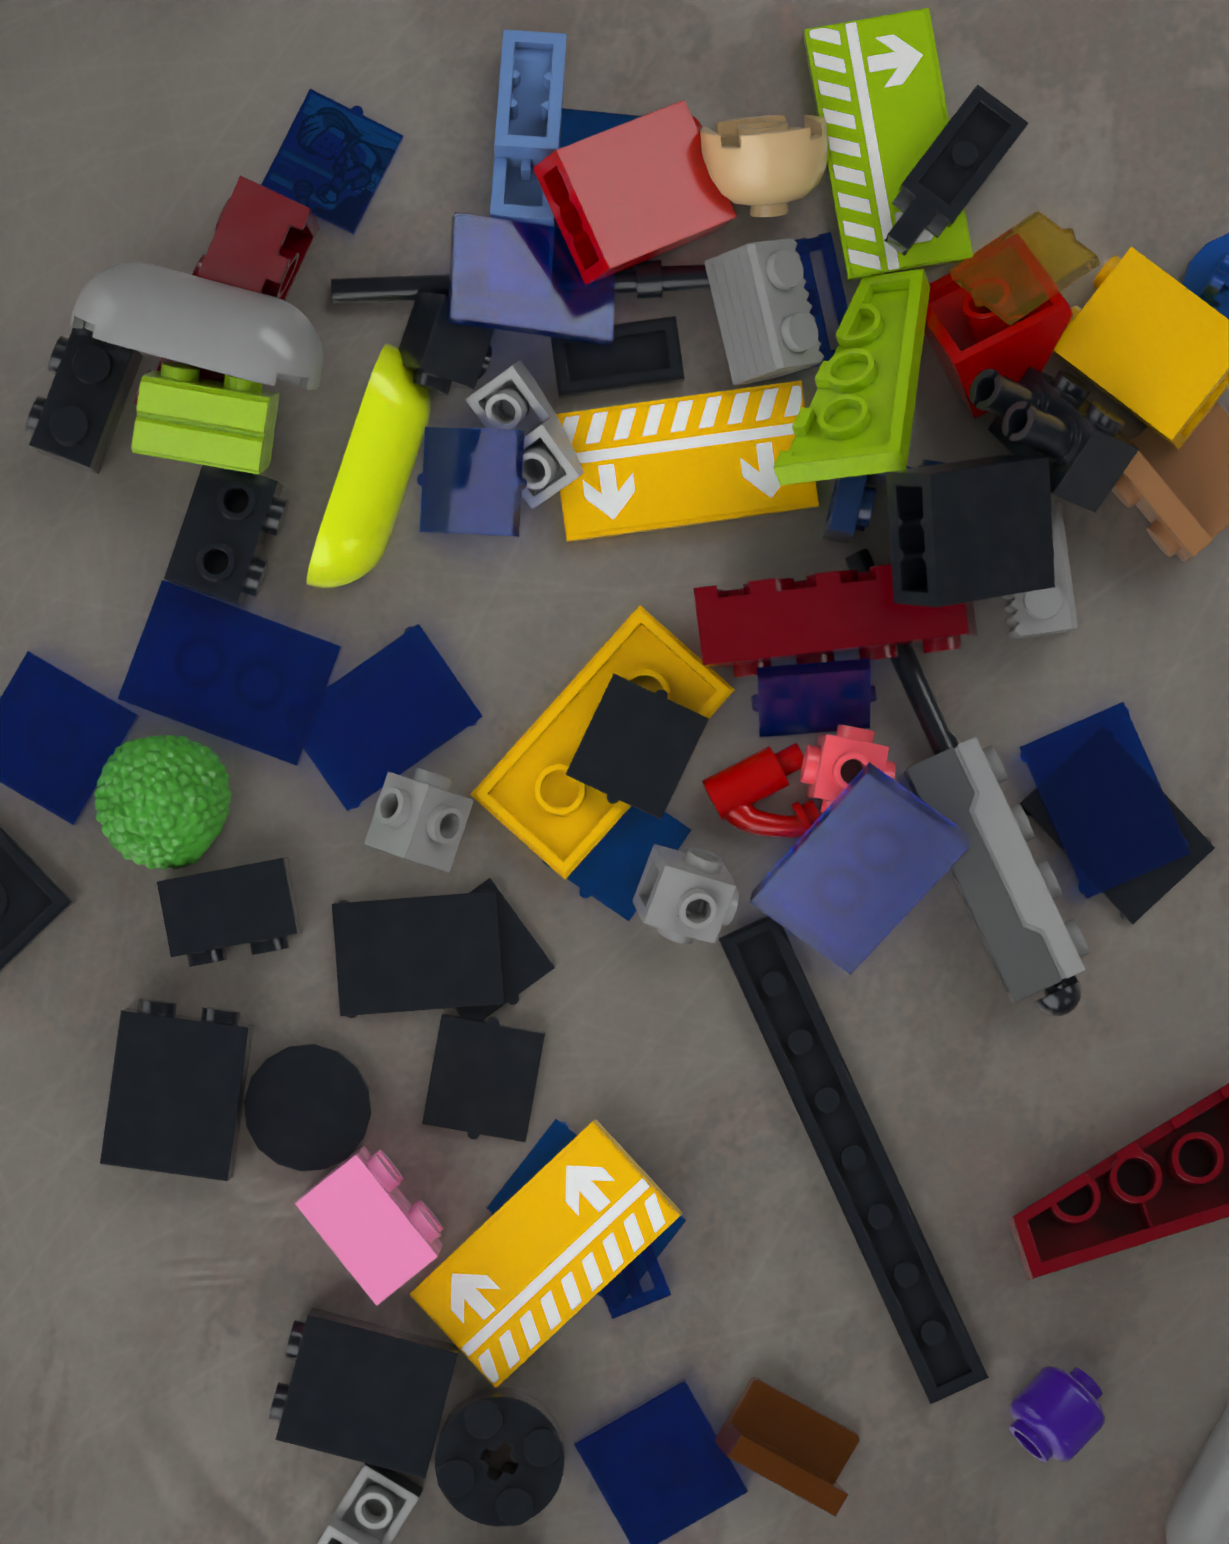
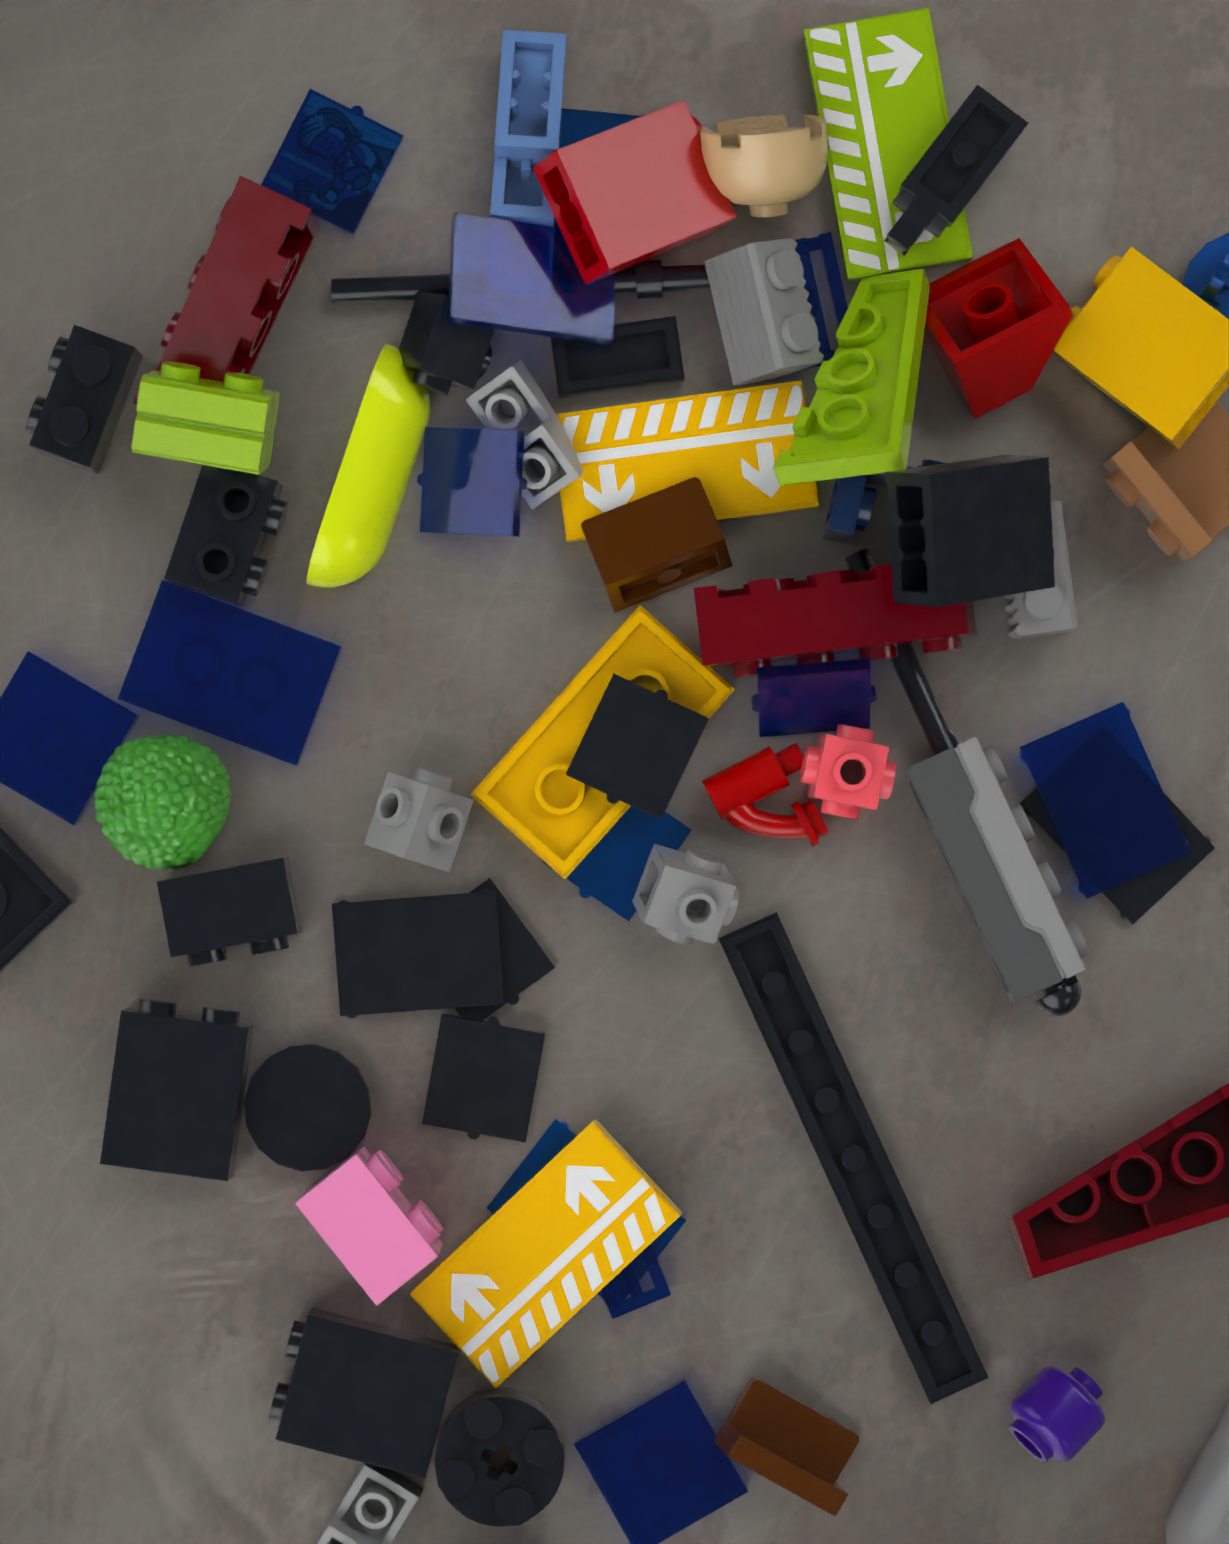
(201, 324): light grey brick -> none
(382, 717): clear blue piece -> none
(656, 543): none -> reddish brown panel
(860, 868): clear blue tile -> none
(1024, 267): clear yellow piece -> none
(1058, 422): black brick -> none

